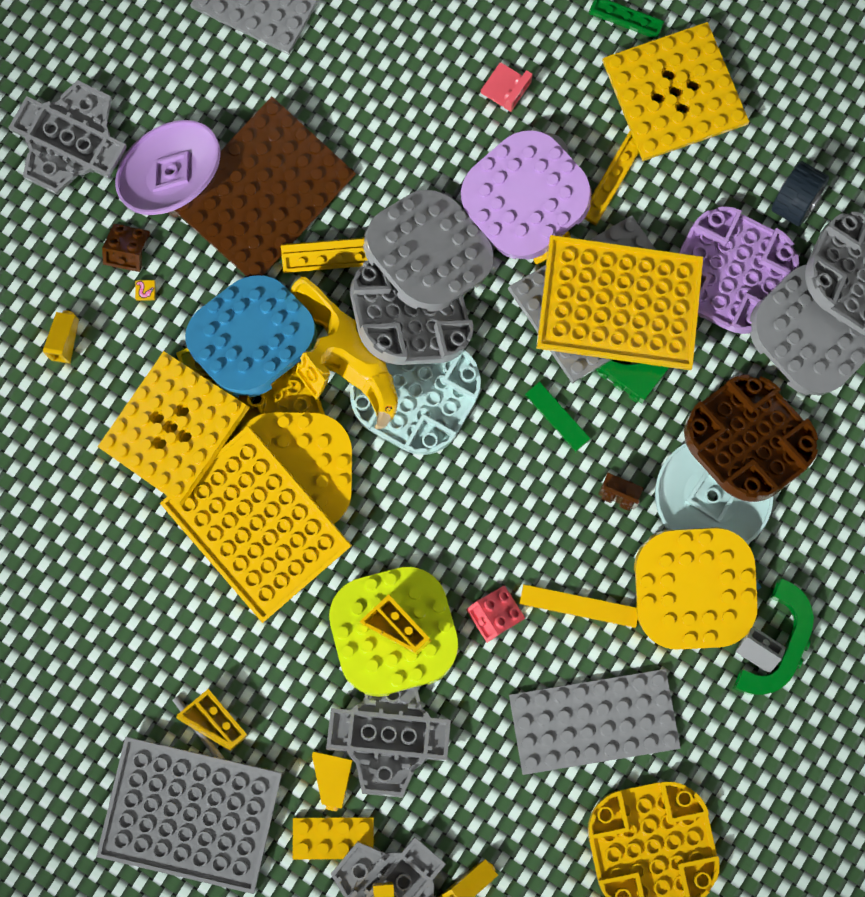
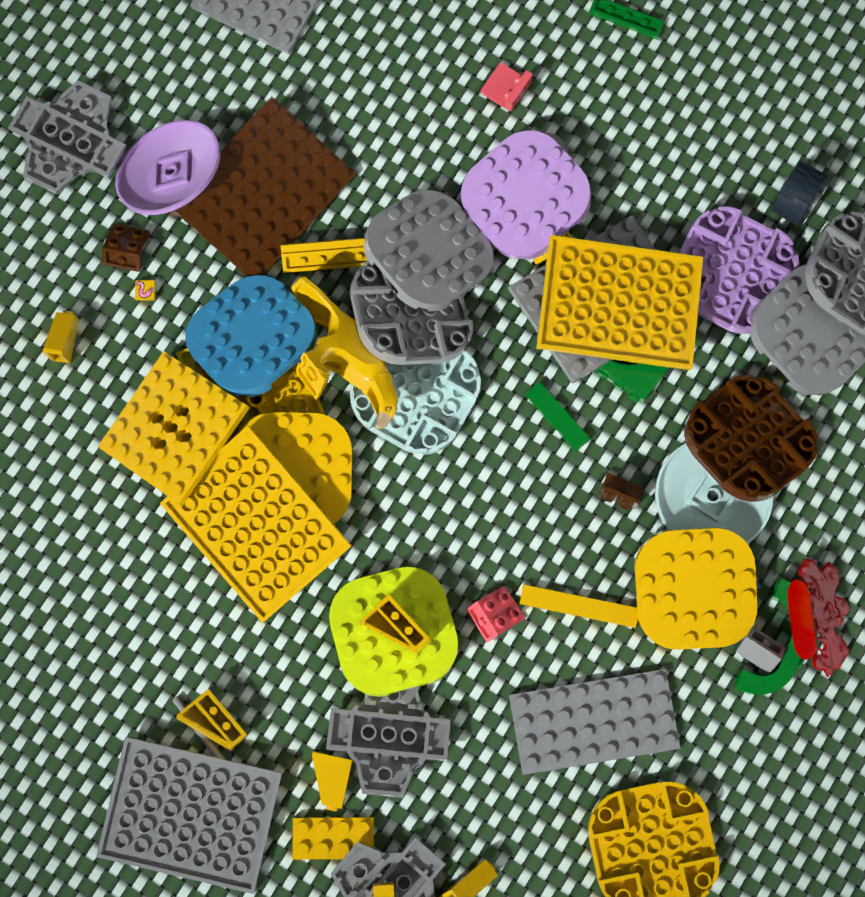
(612, 179): yellow tile -> none
(689, 60): yellow plate -> none
(819, 607): none -> red plant

